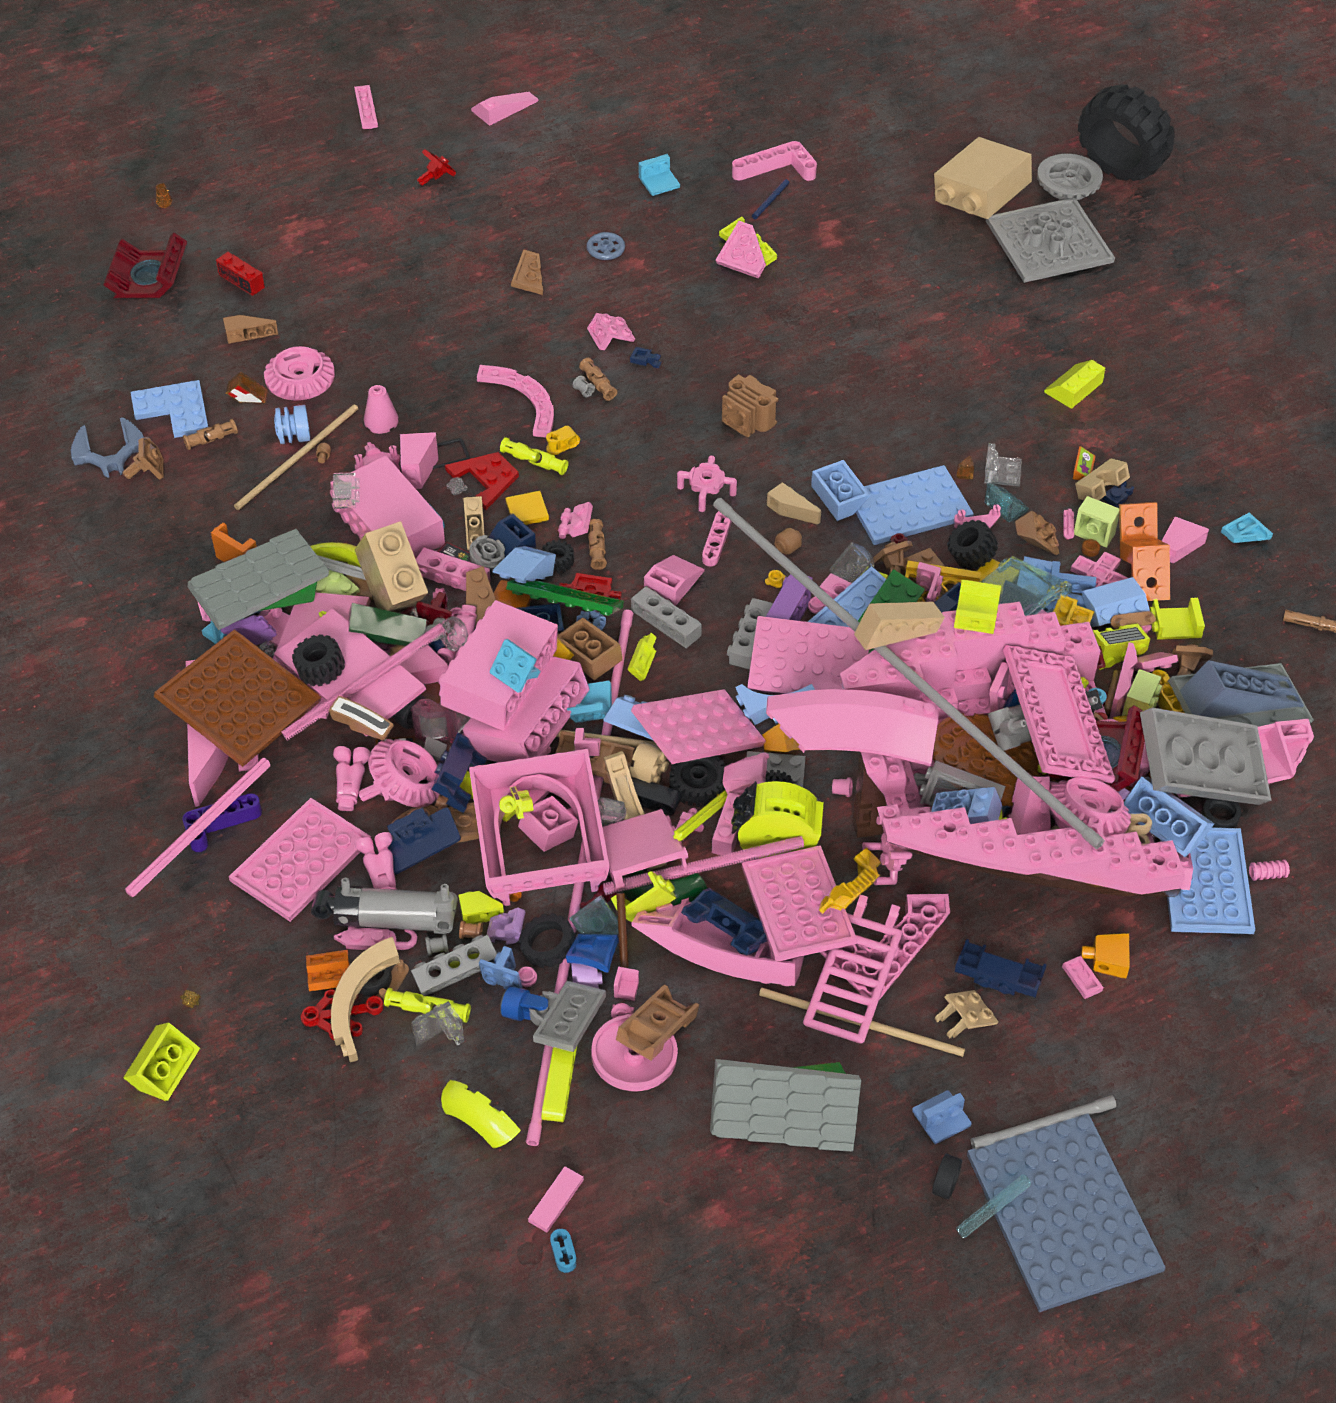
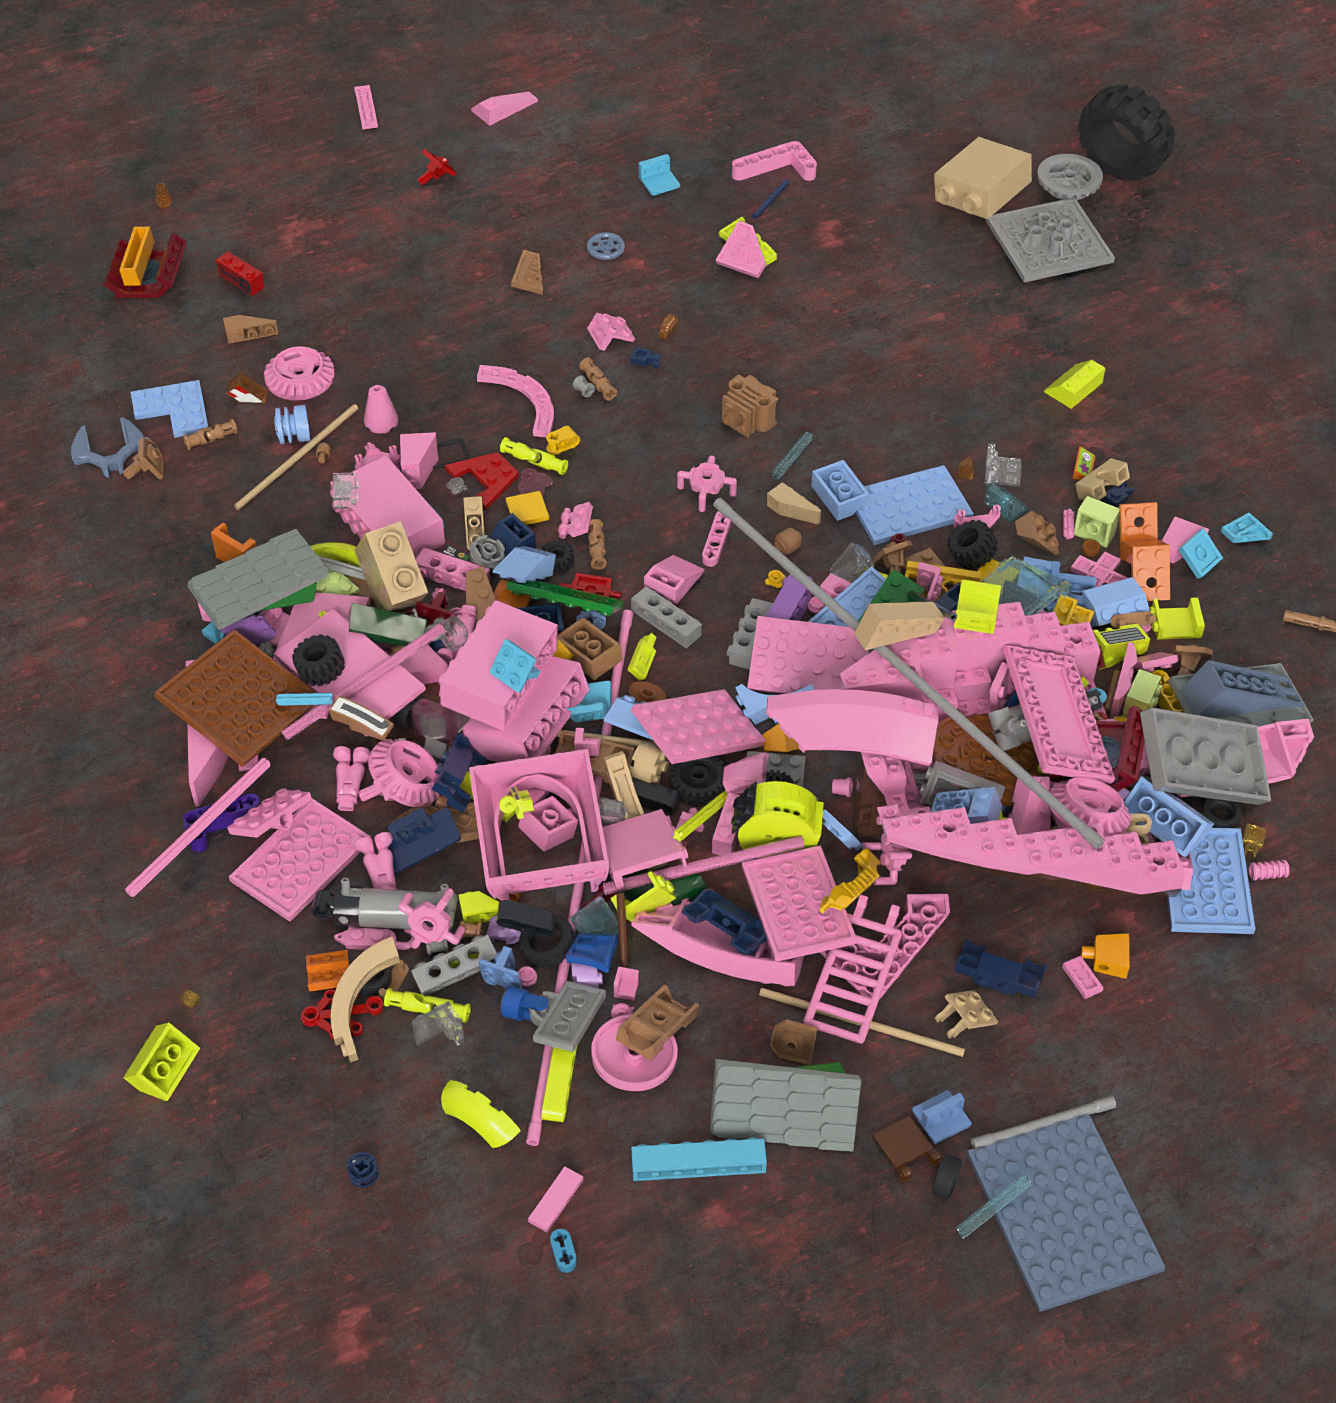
(137, 256): none -> light orange brick
(272, 813): none -> bright pink plate
(305, 699): none -> medium azure axle
(362, 1169): none -> dark blue wheel
(435, 915): none -> bright pink plate
(526, 918): none -> black beam
(535, 483): none -> clear pink plate
(646, 692): none -> dark orange dish
(667, 326): none -> clear orange cone
(698, 1159): none -> medium azure brick
(791, 456): none -> clear light blue axle
(794, 1041): none -> medium nougat piece
(840, 831): none -> light blue plate
(903, 1144): none -> reddish brown flag
(919, 598): none -> black piece
(1200, 553): none -> medium azure plate
(1253, 838): none -> clear yellow plate

